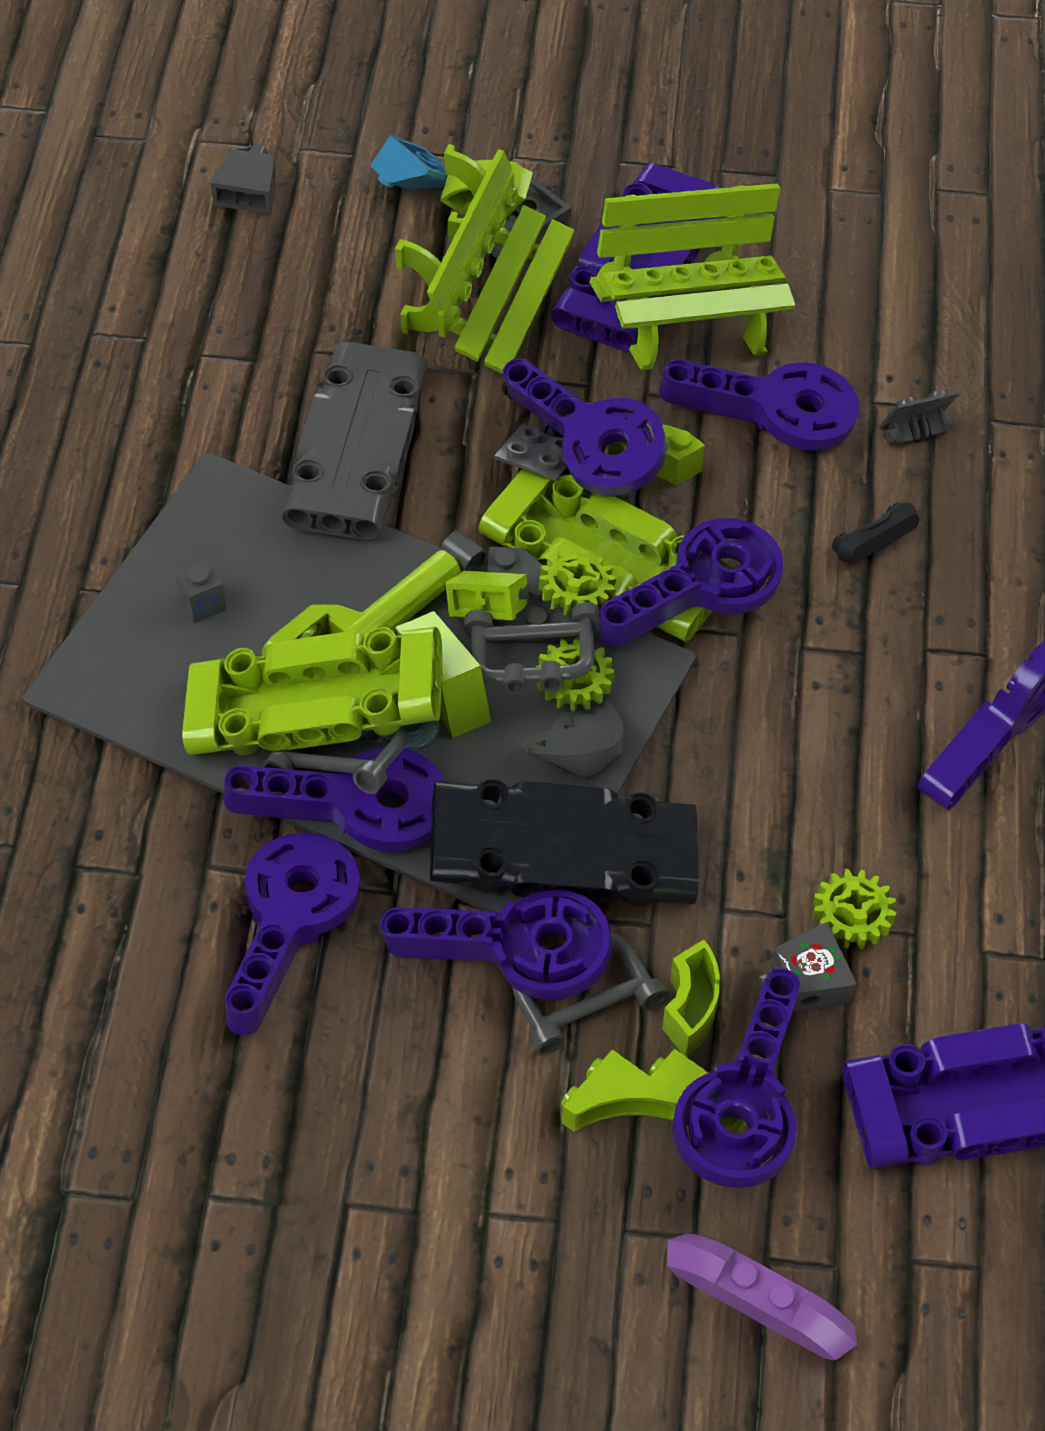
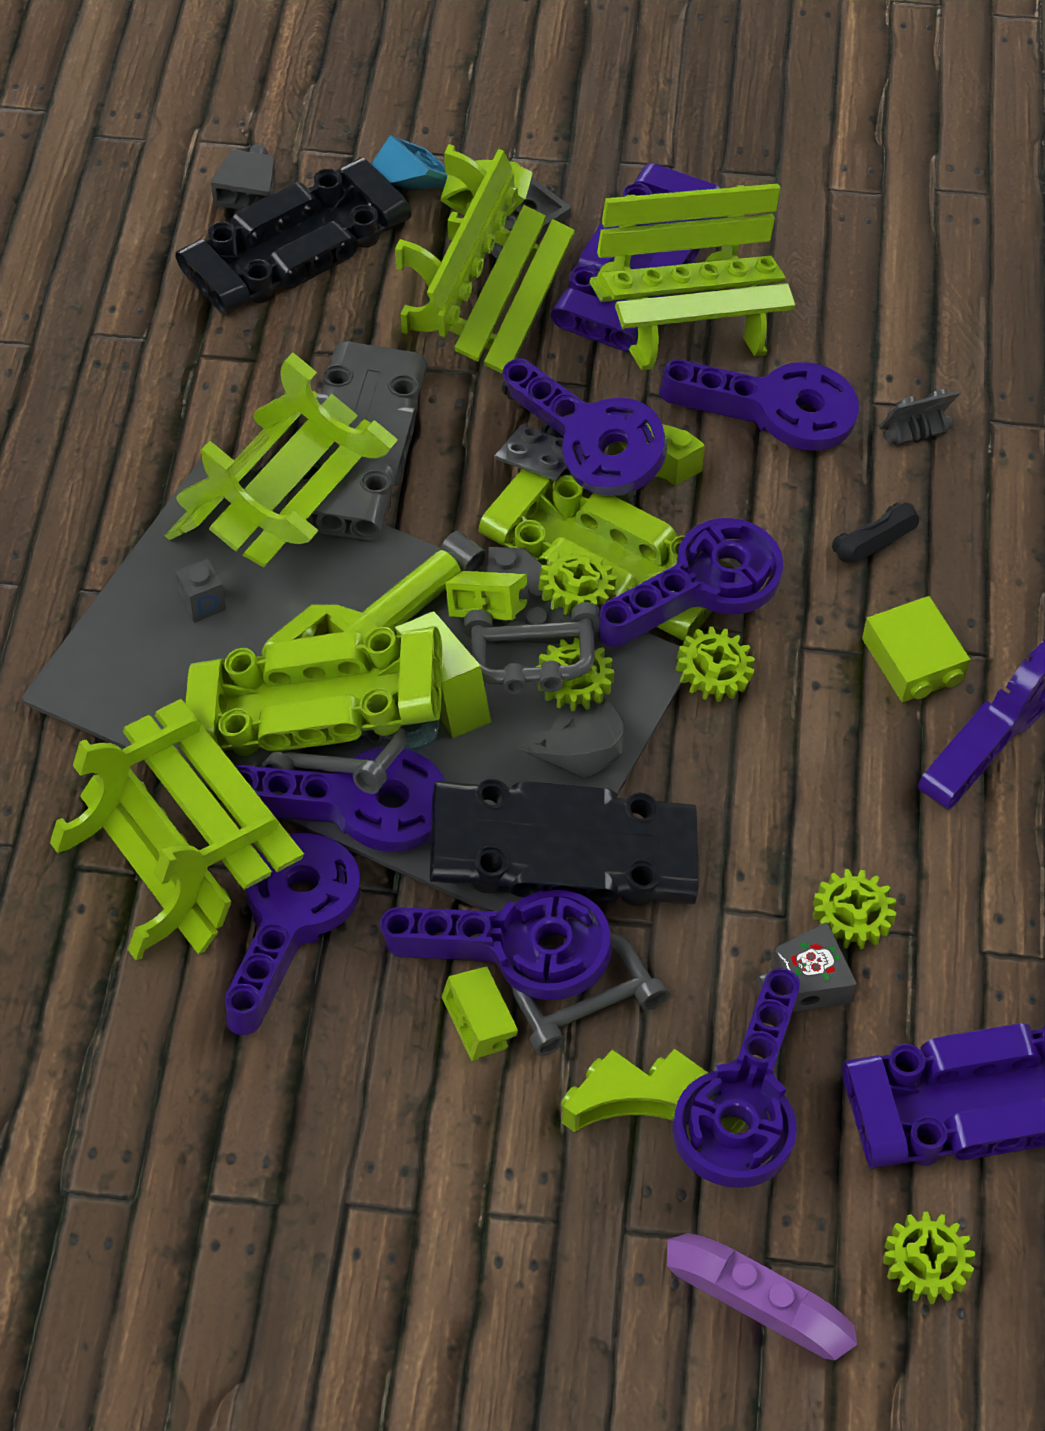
(164, 859): none -> lime piece
(256, 502): none -> lime piece
(293, 235): none -> black panel
(478, 1012): none -> lime hinge
(693, 1009): lime brick -> none
(715, 664): none -> lime gear
(915, 1268): none -> lime gear
(916, 649): none -> lime brick

